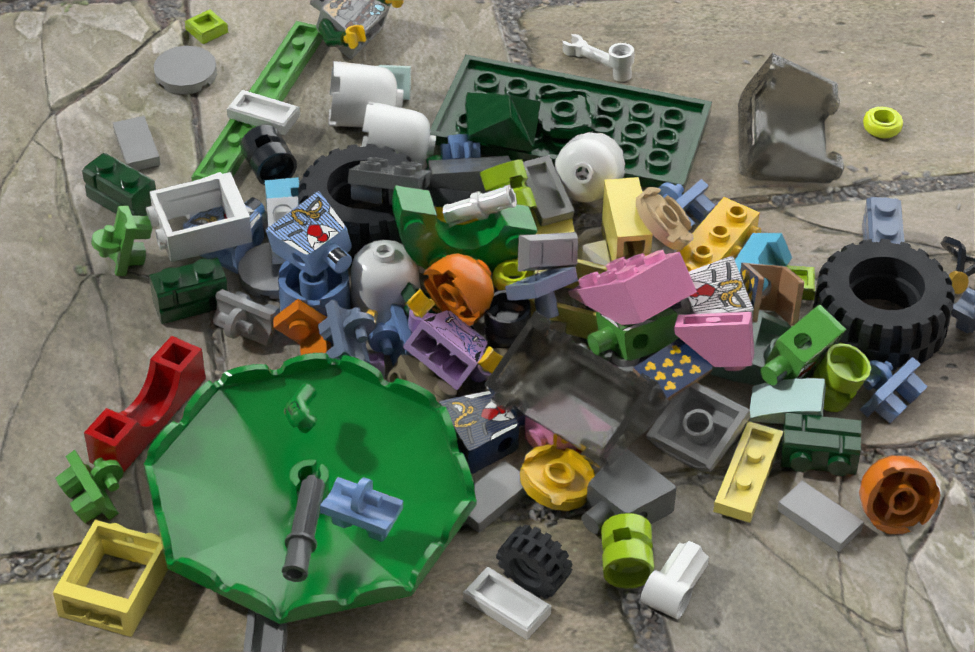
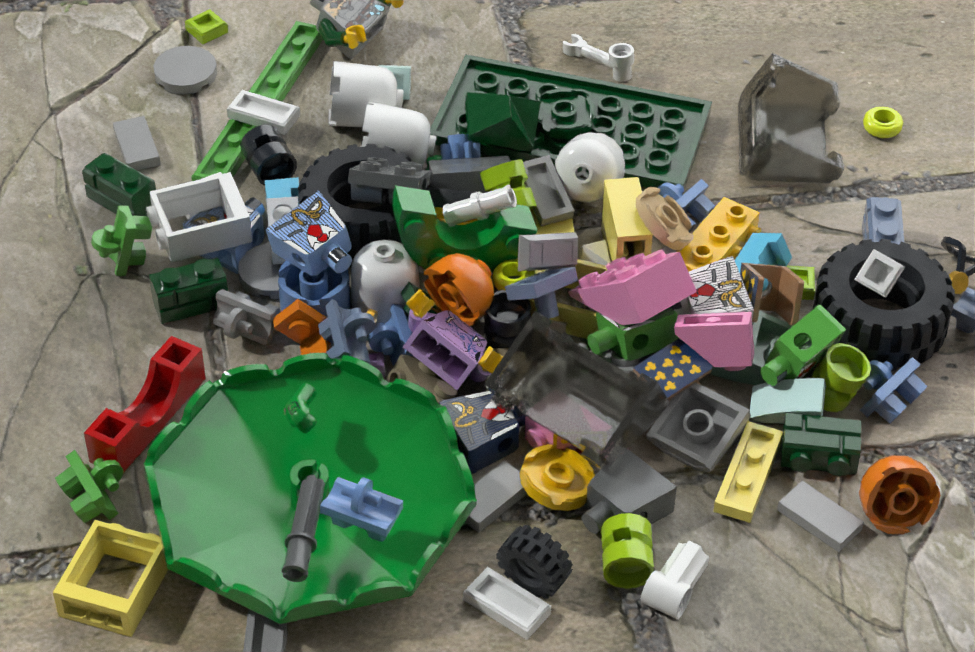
(879, 273): none -> white slope

